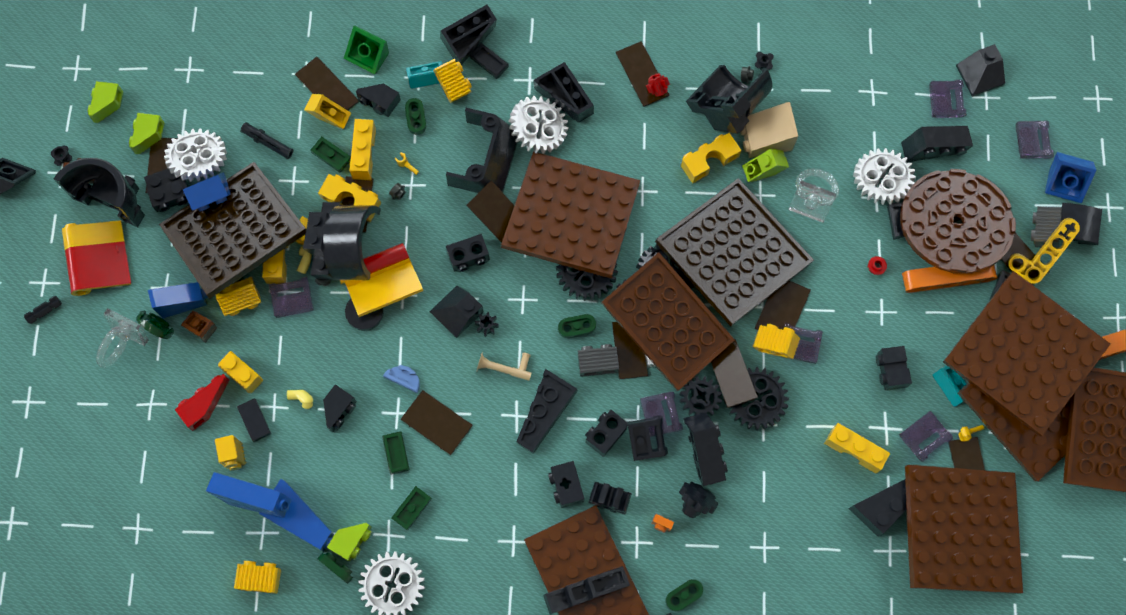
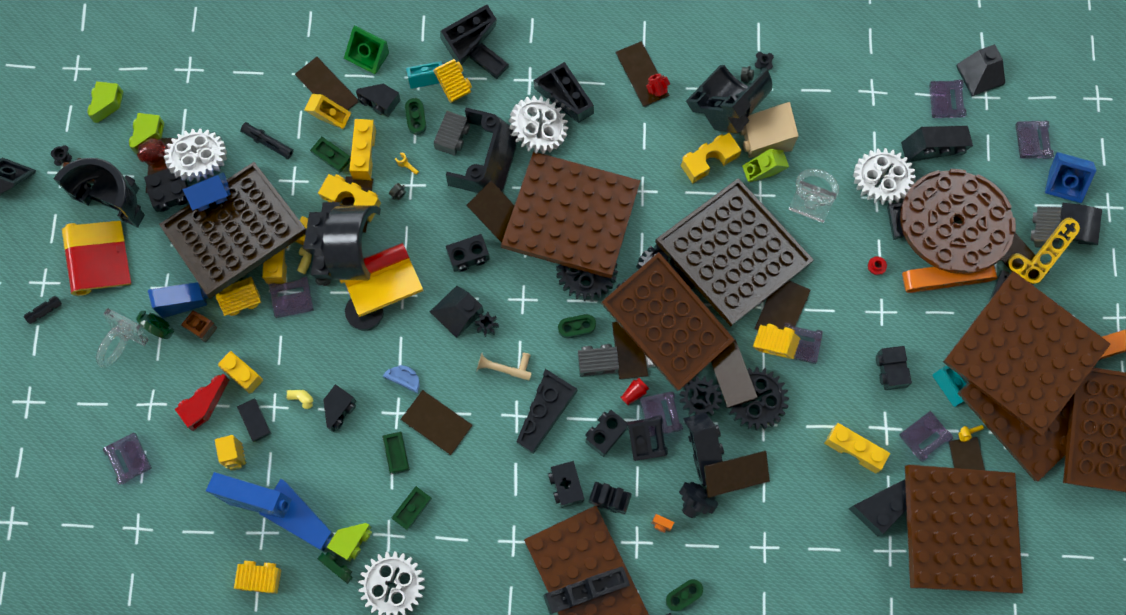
(133, 456): none -> clear purple plate
(151, 151): none -> clear red head
(451, 133): none -> dark grey brick
(635, 391): none -> red cone
(736, 473): none -> dark brown piece

